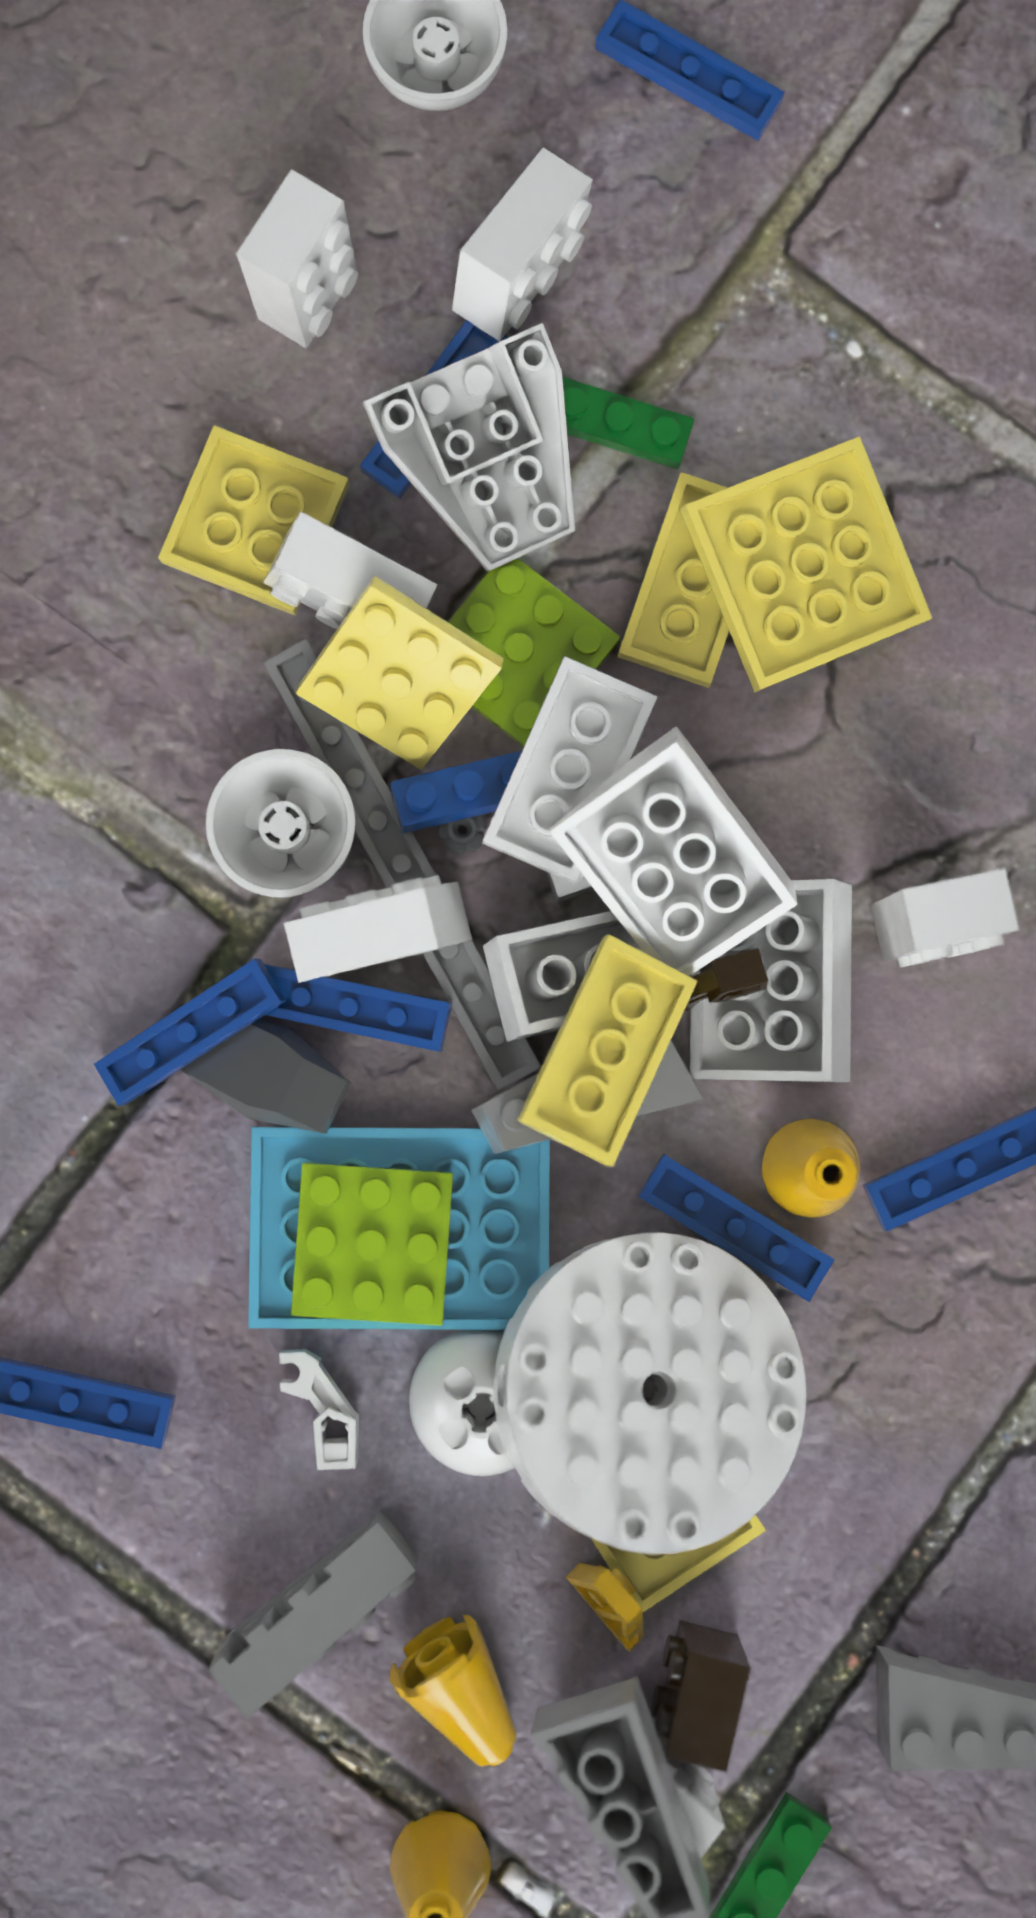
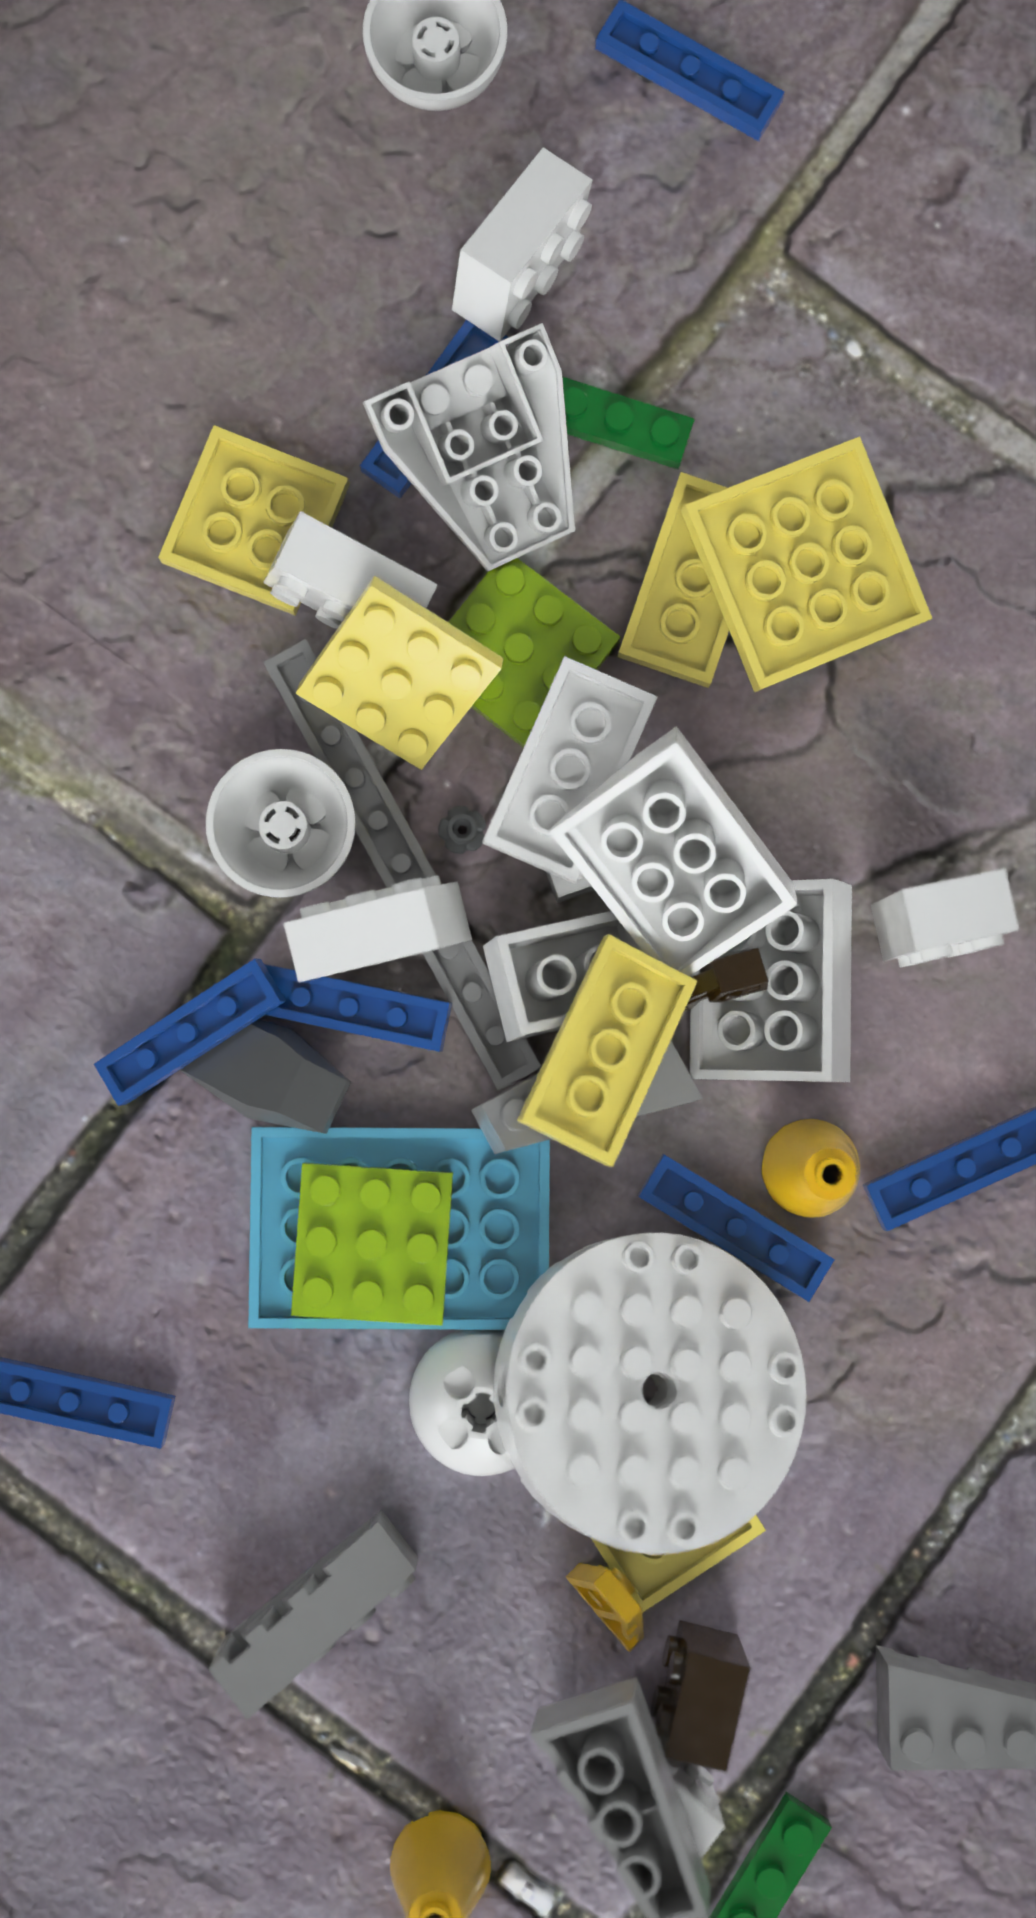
(299, 259): white brick -> none
(319, 1387): white piece -> none
(452, 792): blue plate -> none
(457, 1689): yellow cone -> none

